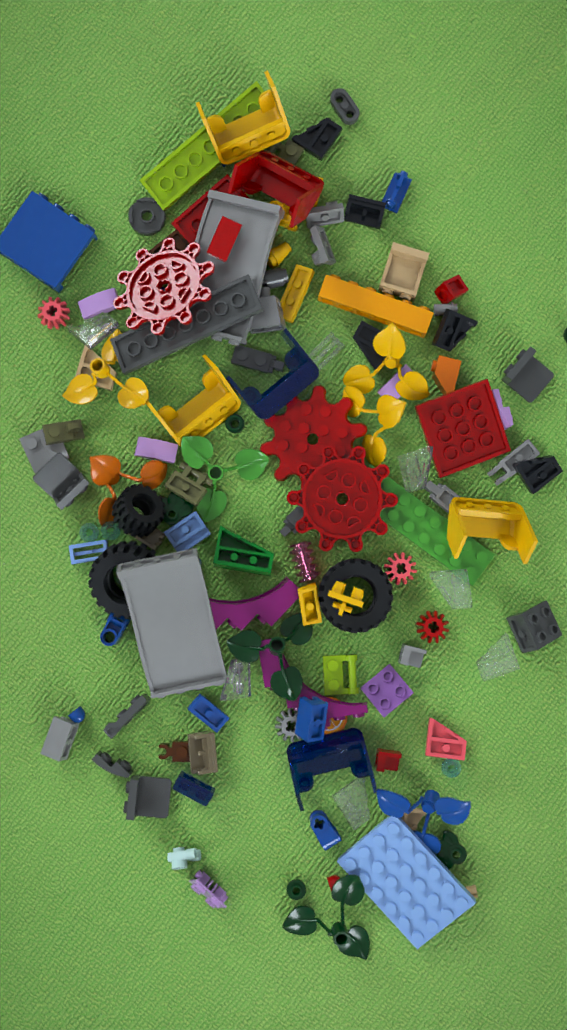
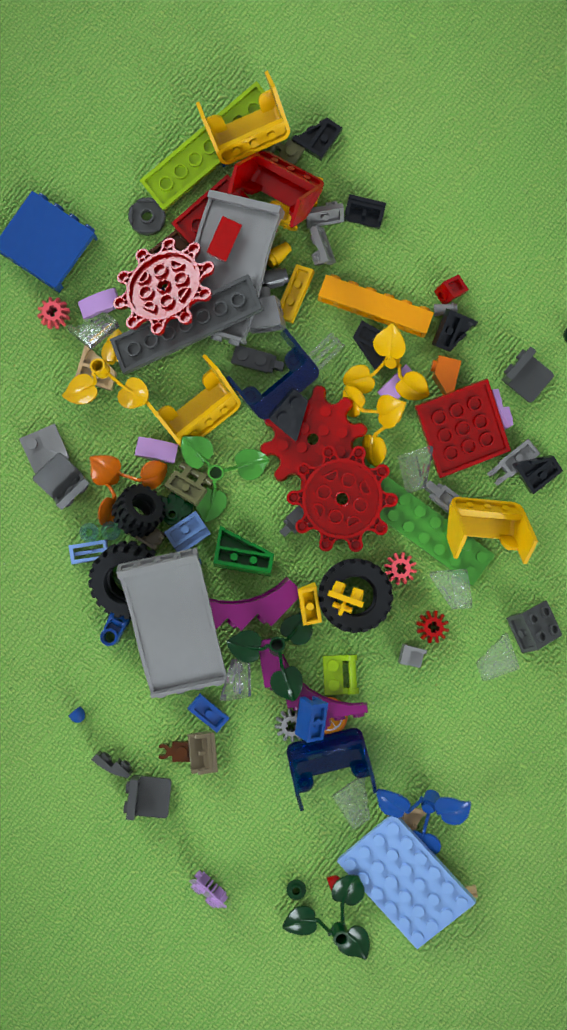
(59, 738): light grey hinge -> none
(63, 432): olive hinge -> none
(126, 716): dark grey hinge -> none
(180, 857): light aqua plate -> none
(194, 788): clear blue bracket -> none
(230, 419): dark green plate -> none
(290, 413): none -> black wing
(304, 561): clear pink piece -> none
(325, 832): blue piece -> none
(344, 108): dark grey plate -> none
(386, 690): medium lavender hinge -> none
(387, 760): red panel -> none
(396, 191): blue hinge -> none
(403, 271): tan panel -> none
(443, 742): coral wing -> none
(449, 845): dark green plate -> none
(451, 772): clear light blue plate -> none

